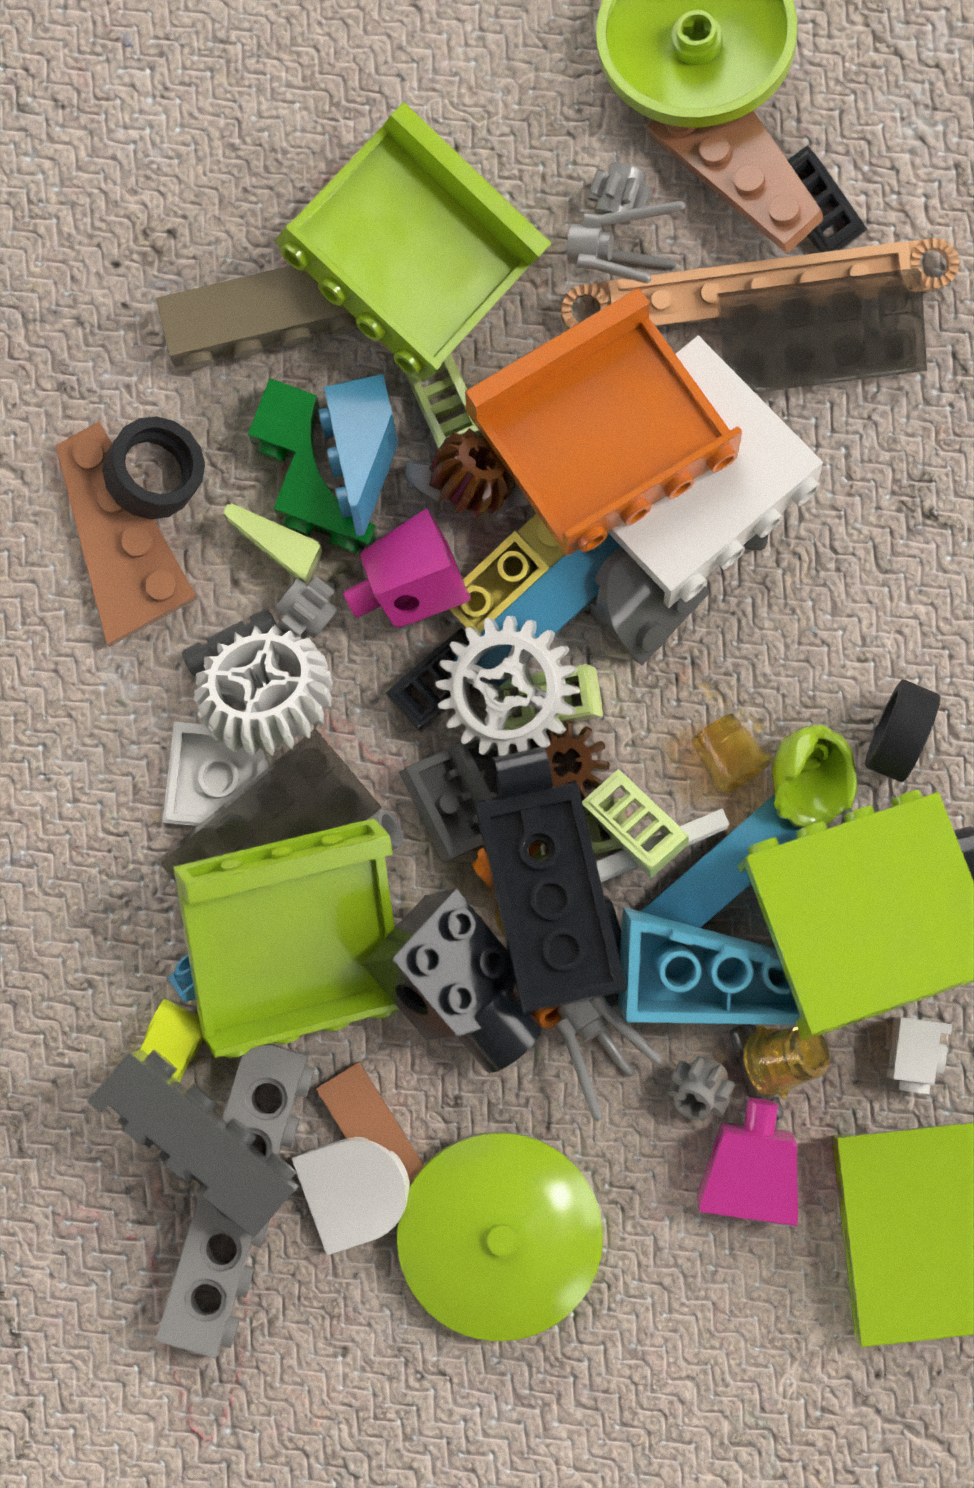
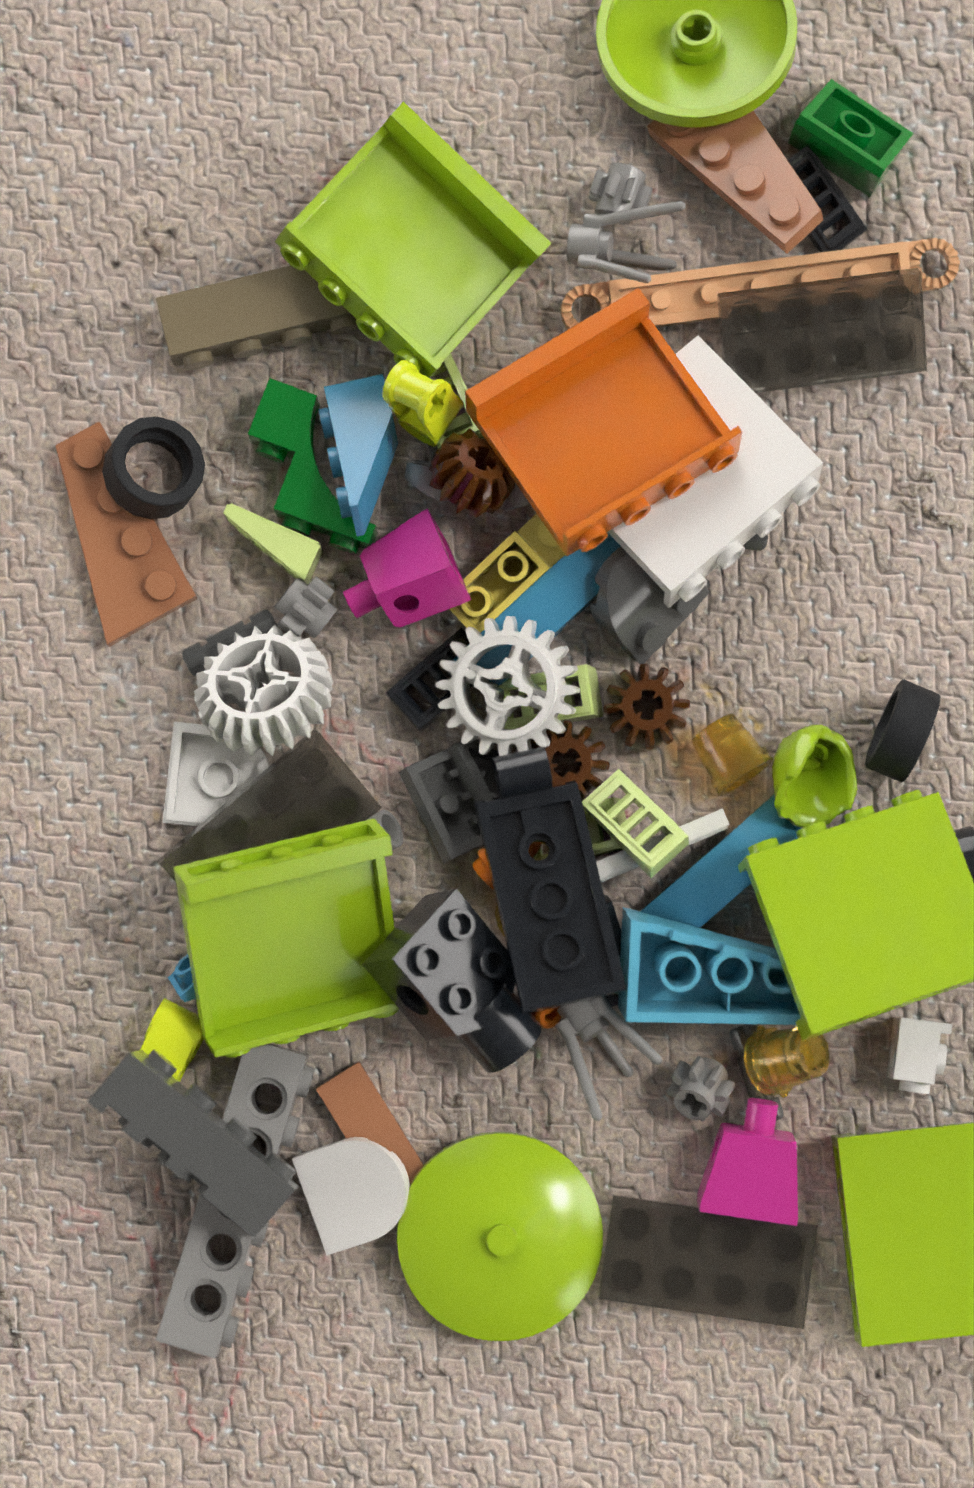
(420, 403): none -> neon yellow piece
(659, 718): none -> reddish brown gear
(707, 1262): none -> clear smoke plate
(850, 137): none -> green slope

